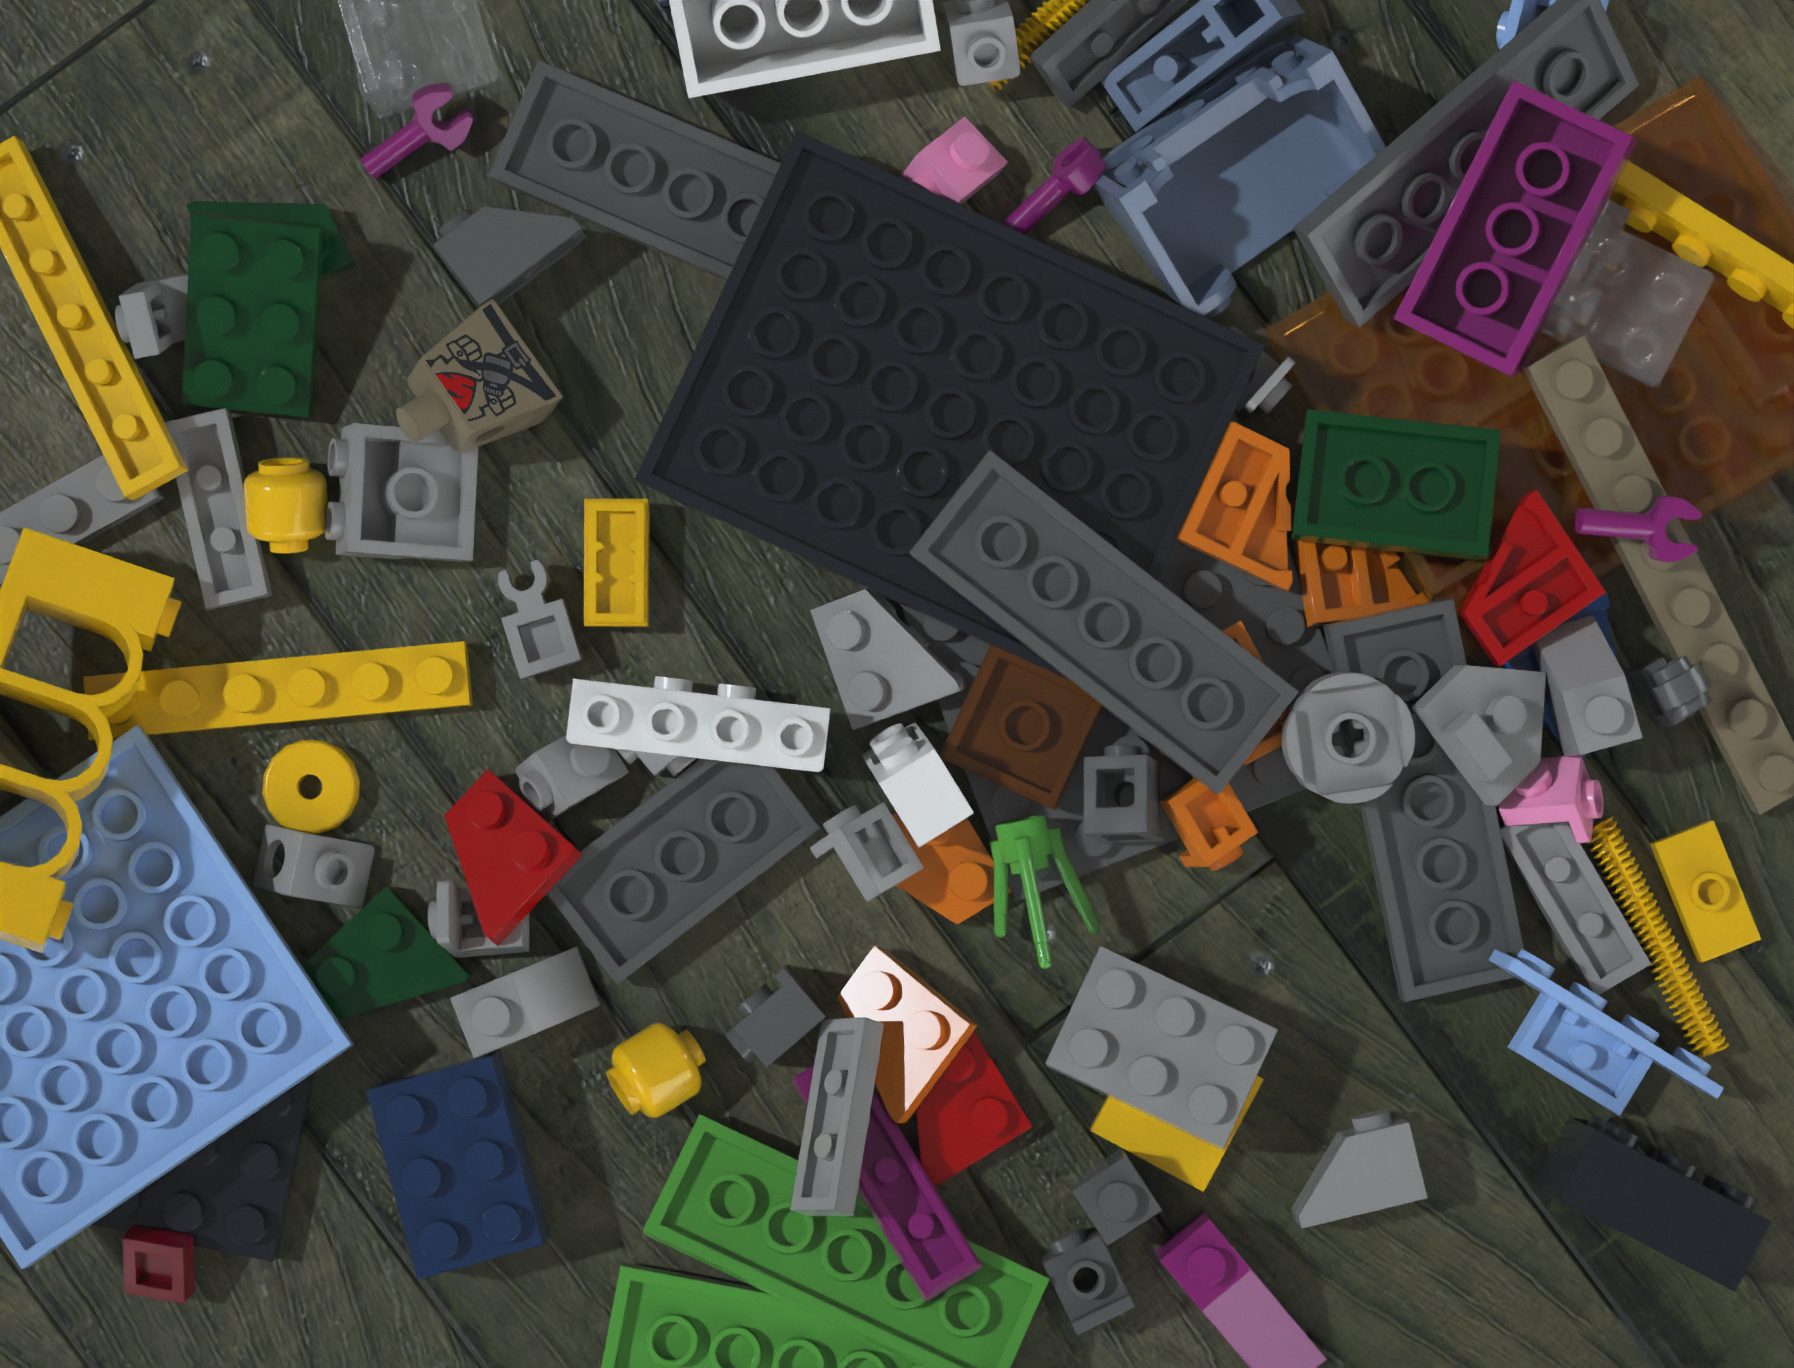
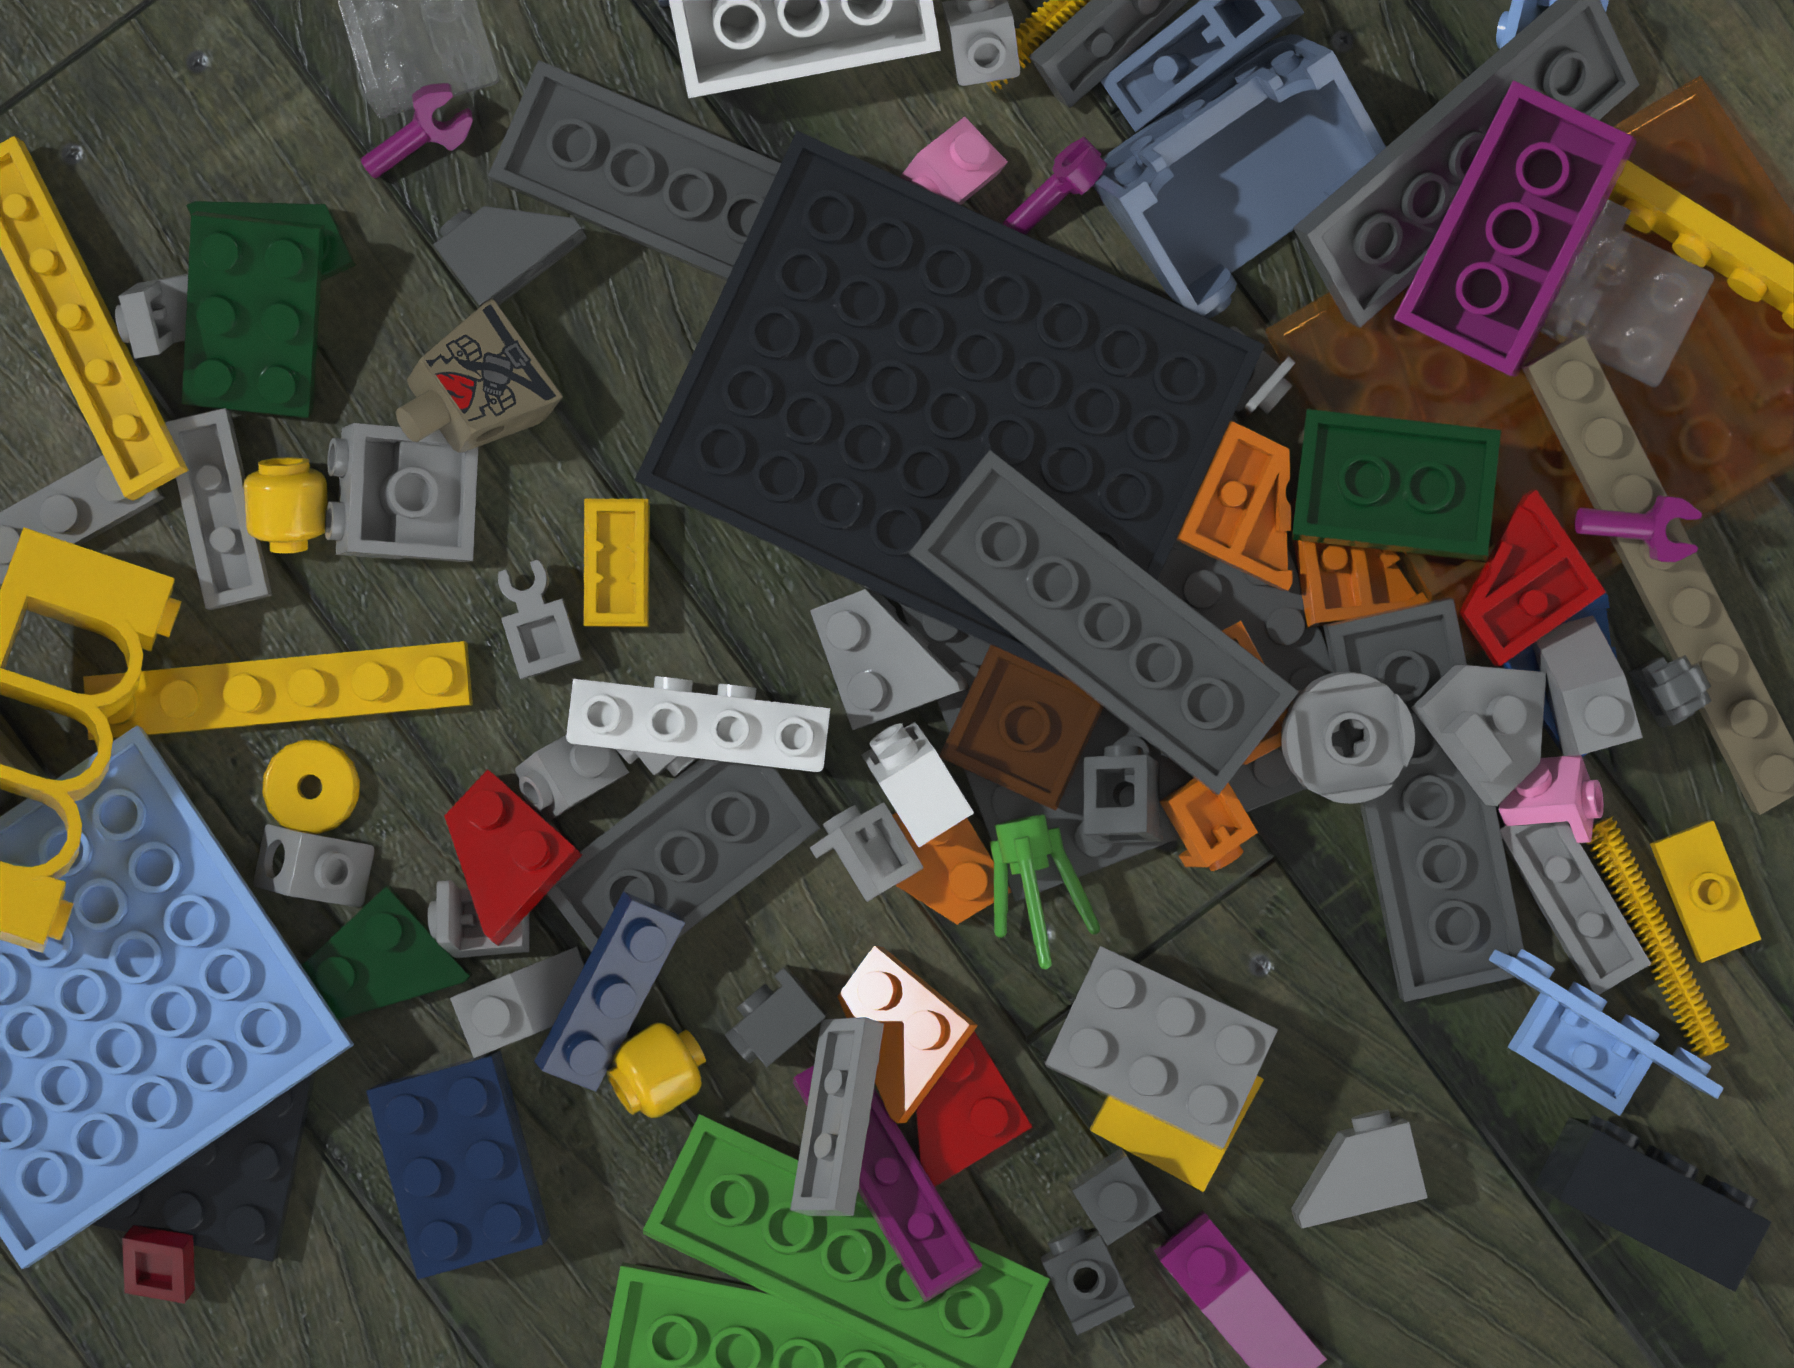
(609, 991): none -> dark blue plate

